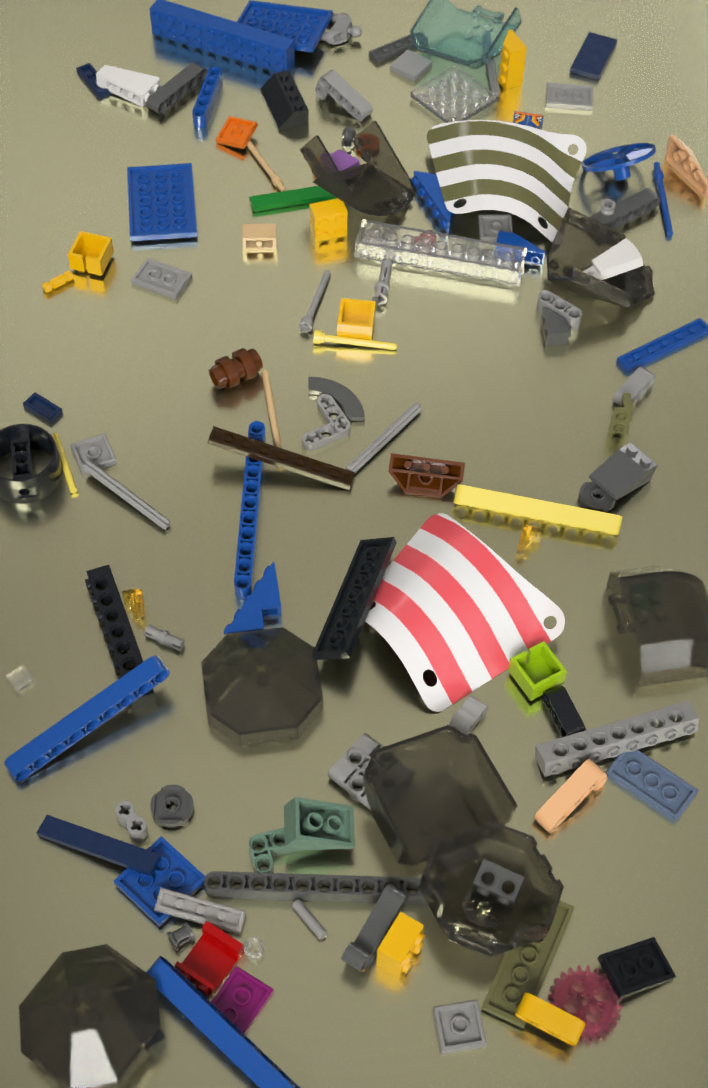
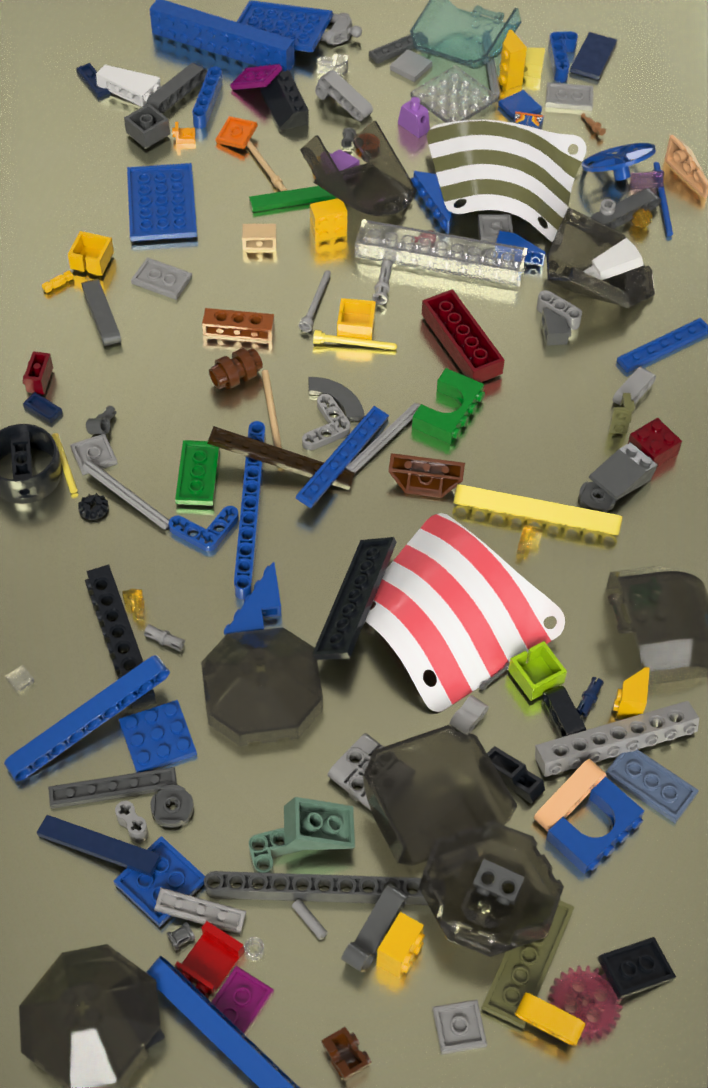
(38, 372): none -> dark red brick
(97, 511): none -> black gear
(101, 312): none -> dark grey beam
(101, 423): none -> dark grey pin
(111, 787): none -> dark grey tile
(147, 125): none -> dark grey brick
(157, 737): none -> blue plate
(183, 135): none -> light orange bracket
(197, 473): none -> green plate
(209, 533): none -> blue beam
(238, 324): none -> dark orange brick
(256, 77): none -> magenta tile
(338, 63): none -> clear brick
(342, 457): none -> blue tile
(344, 1053): none -> reddish brown cylinder
(414, 117): none -> medium lavender torso
(448, 425): none -> green arch
(462, 336): none -> dark red brick
(483, 686): none -> dark grey hinge
(516, 775): none -> black slope
(519, 102): none -> blue tile
(534, 62): none -> light yellow torso
(558, 46): none -> blue beam
(585, 850): none -> blue arch
(589, 696): none -> dark blue pin
(596, 126): none -> medium nougat piece
(632, 696): none -> yellow slope
(642, 218): none -> clear yellow gear
(647, 180): none -> clear purple tile
(656, 441): none -> dark red brick

